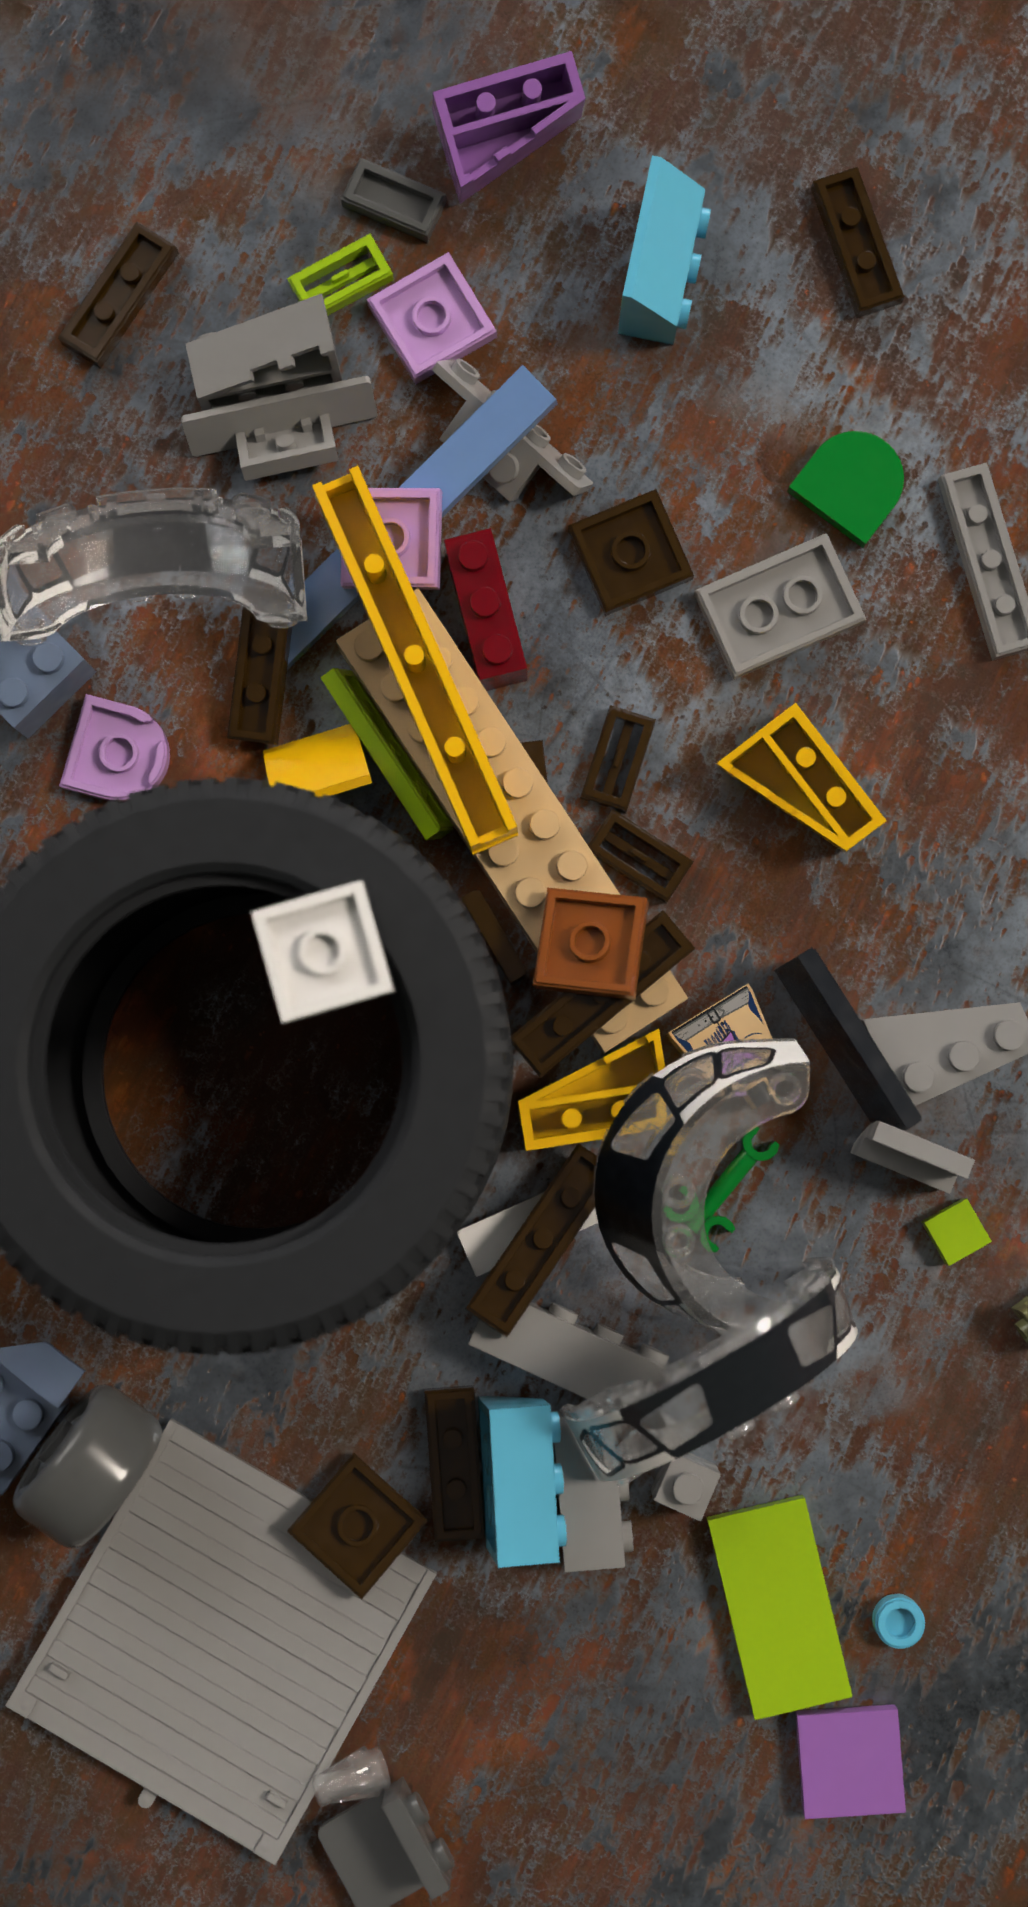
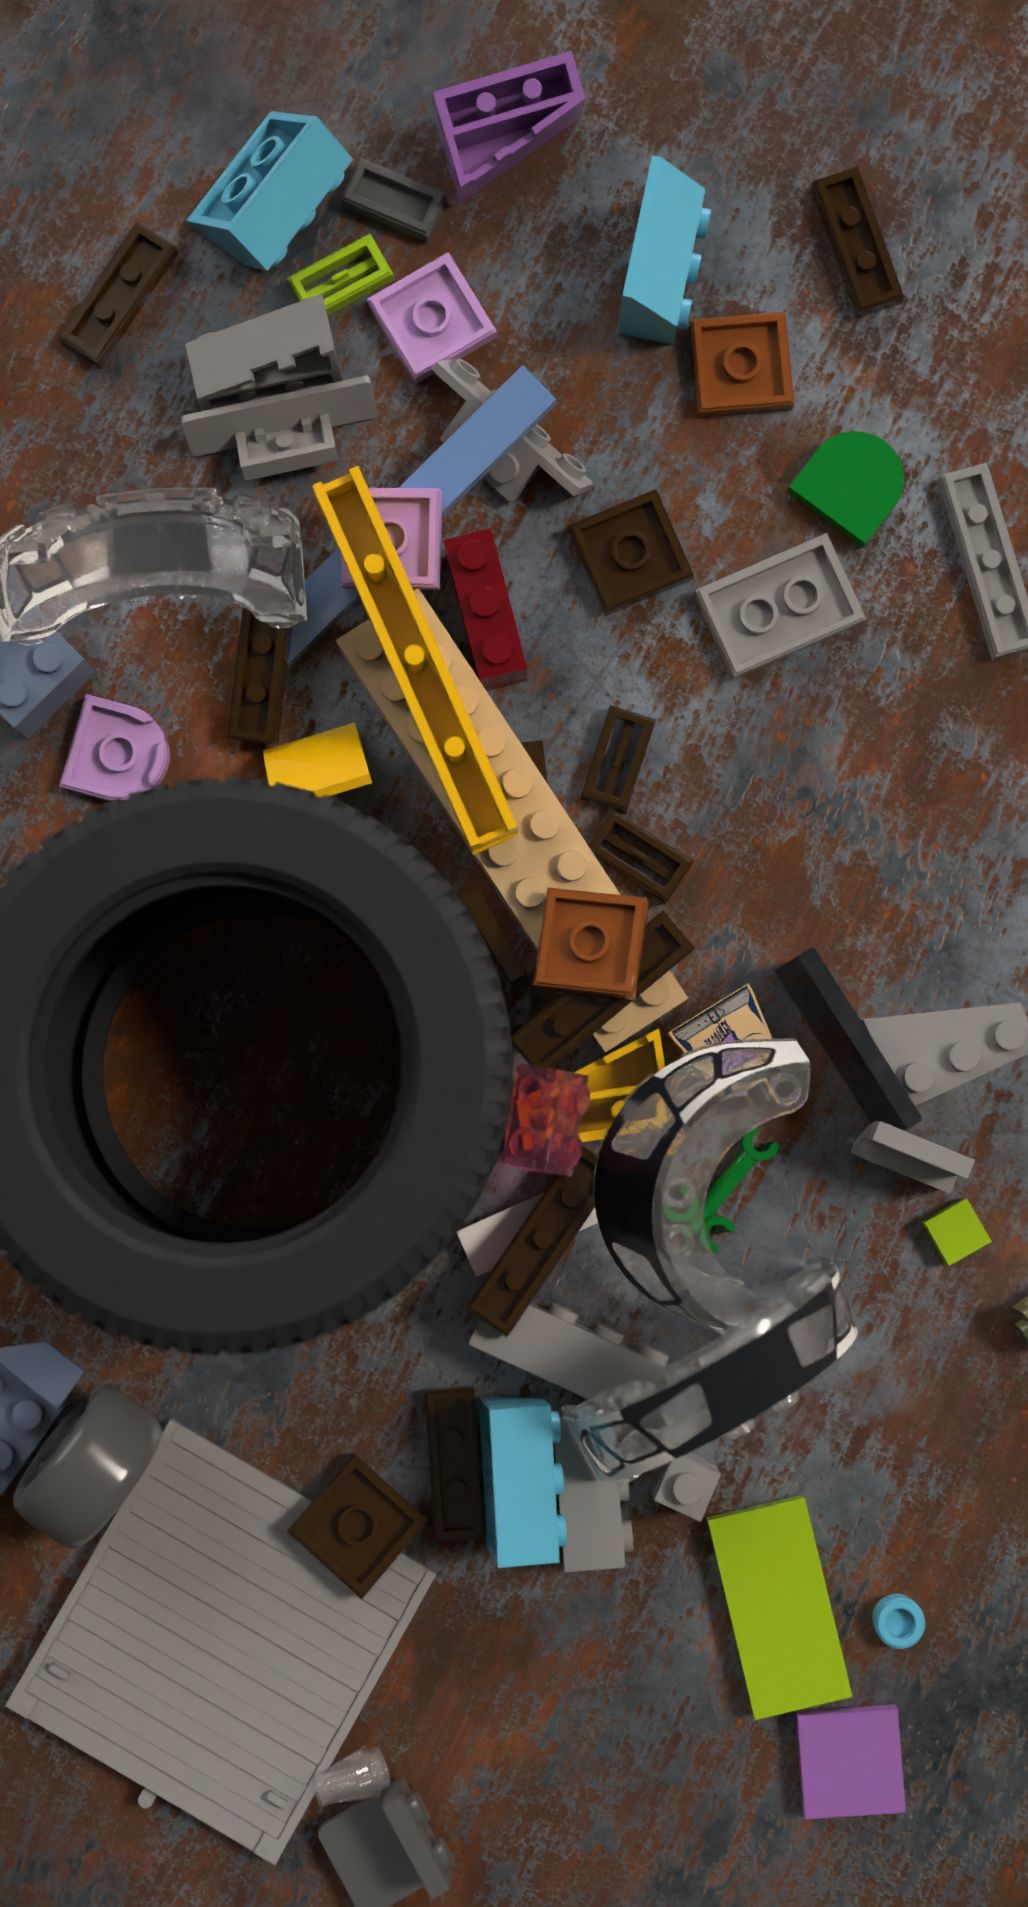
(271, 189): none -> medium azure slope
(322, 952): white plate -> none
(387, 753): lime tile -> none
(545, 1120): none -> clear pink bracket
(741, 364): none -> dark orange tile
(805, 779): yellow wedge -> none

